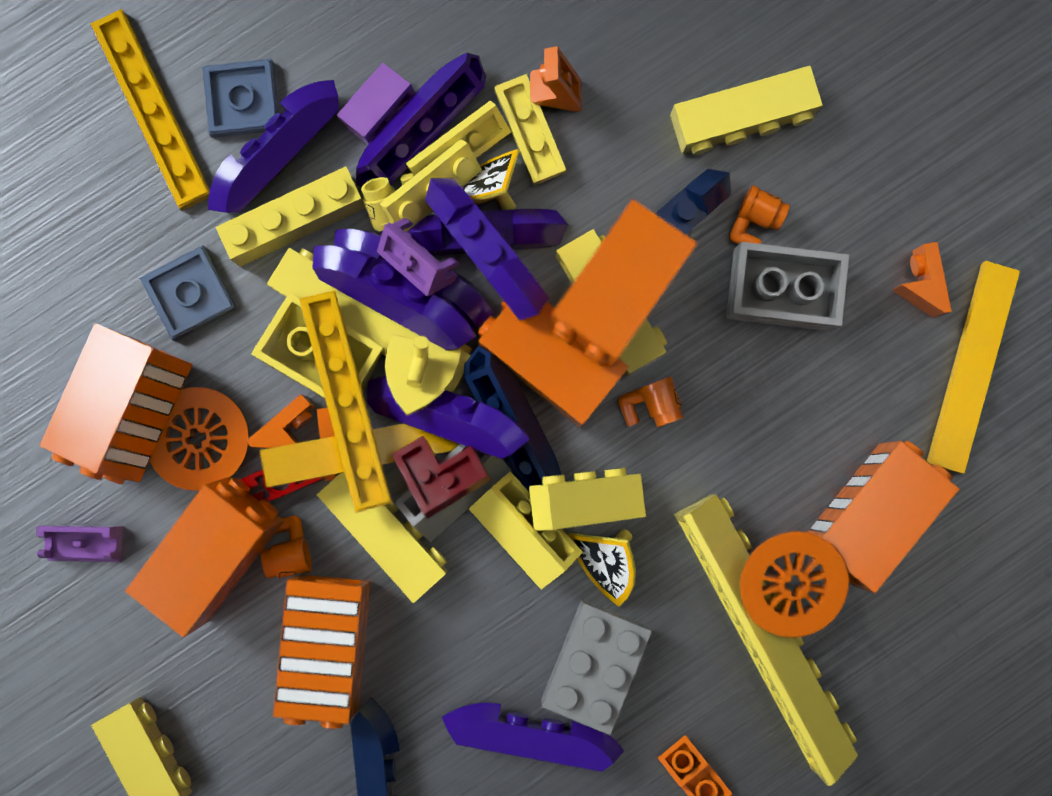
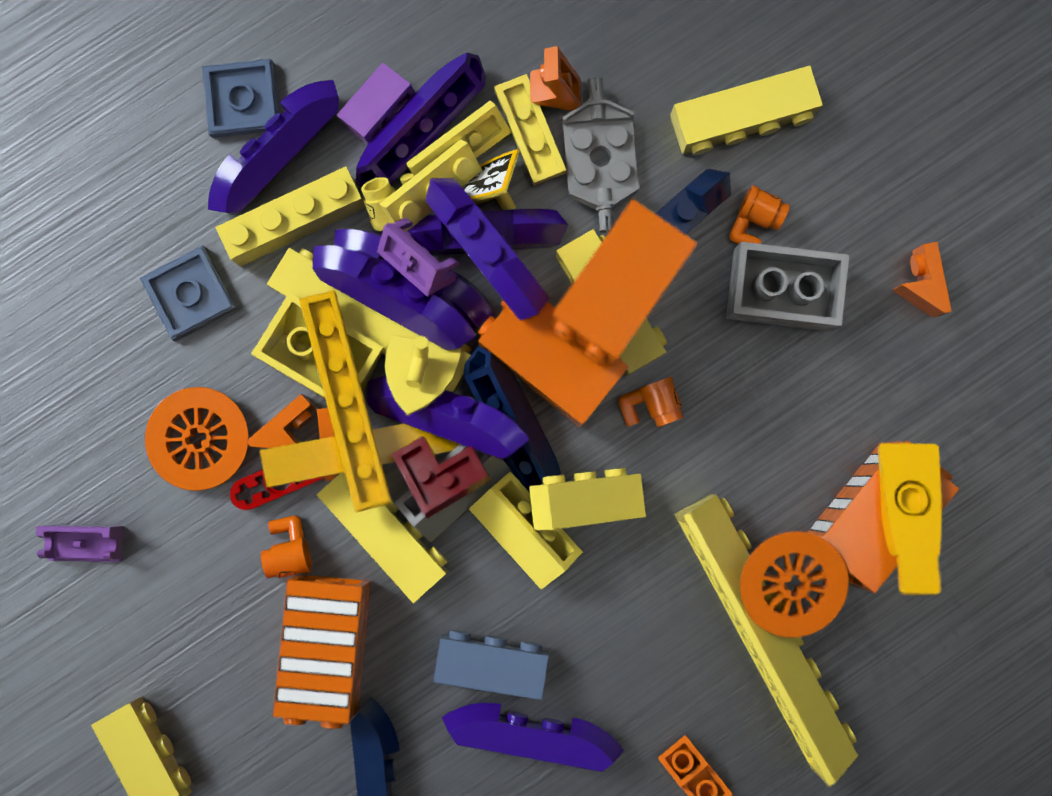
(115, 406): brick -> none
(151, 109): yellow tile -> none
(205, 555): orange brick -> none
(491, 665): none -> sand blue brick
(595, 667): light grey brick -> none
(607, 128): none -> light grey plate
(608, 563): shield -> none
(912, 513): none -> yellow piece
(973, 367): yellow tile -> none

